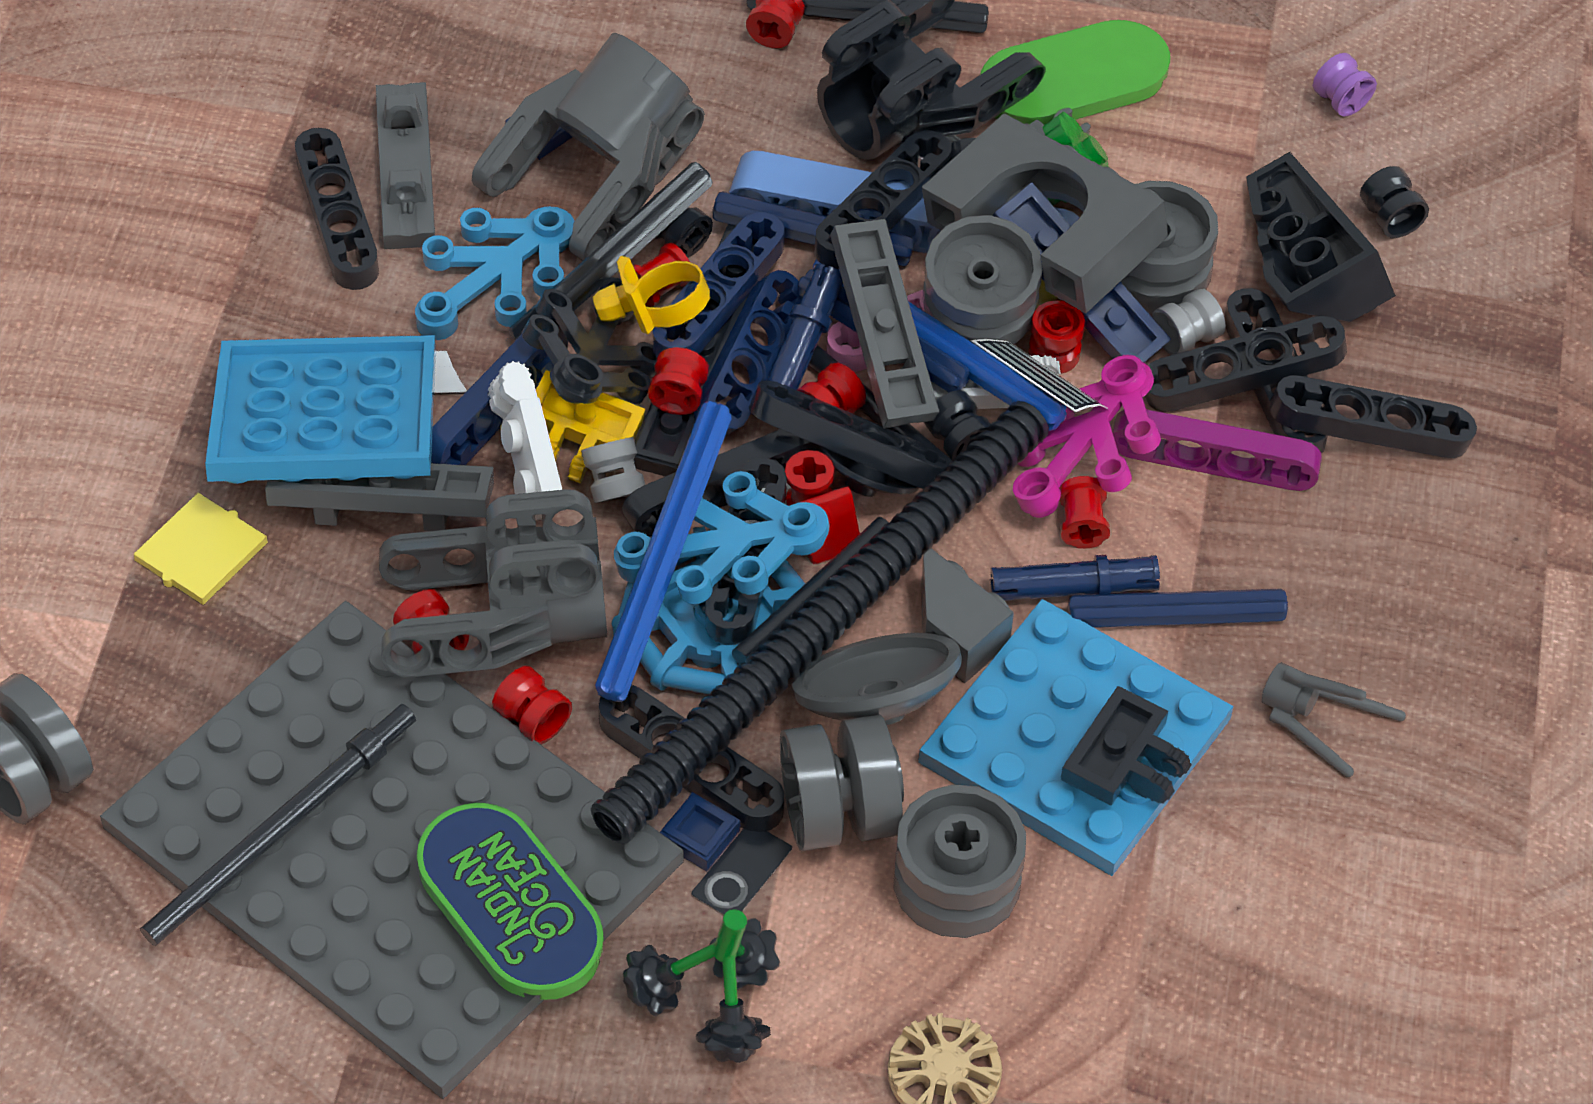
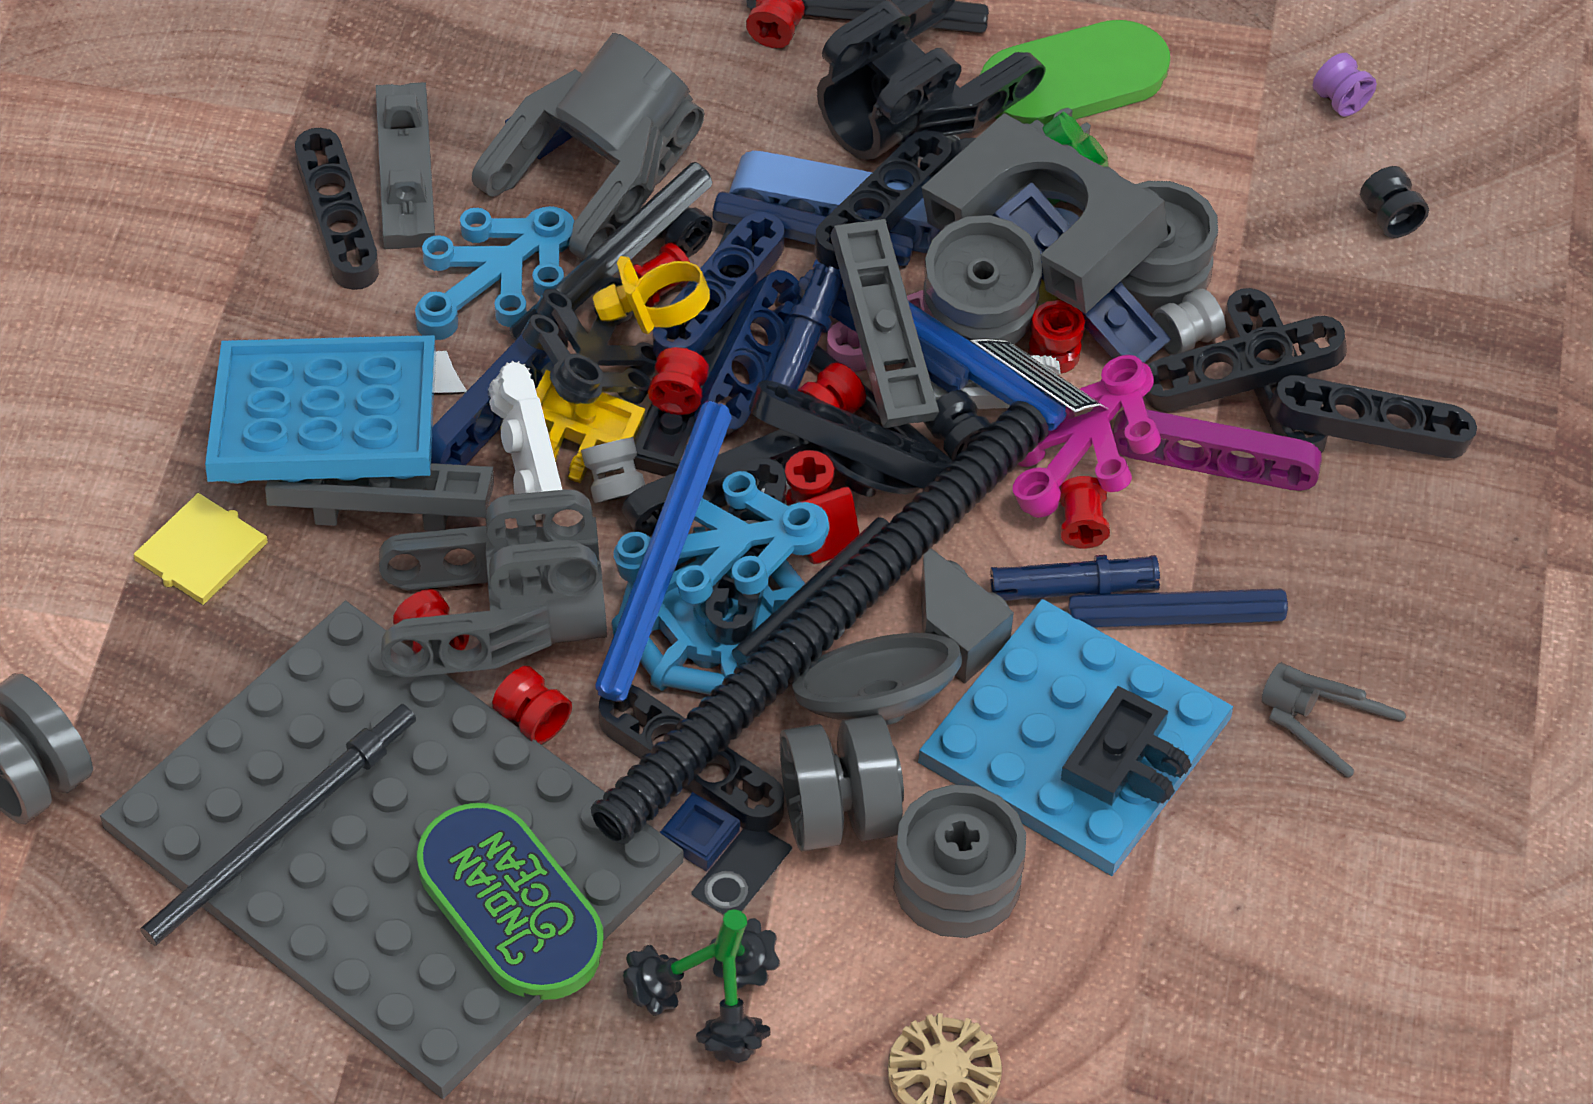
(1310, 246): black wedge -> none

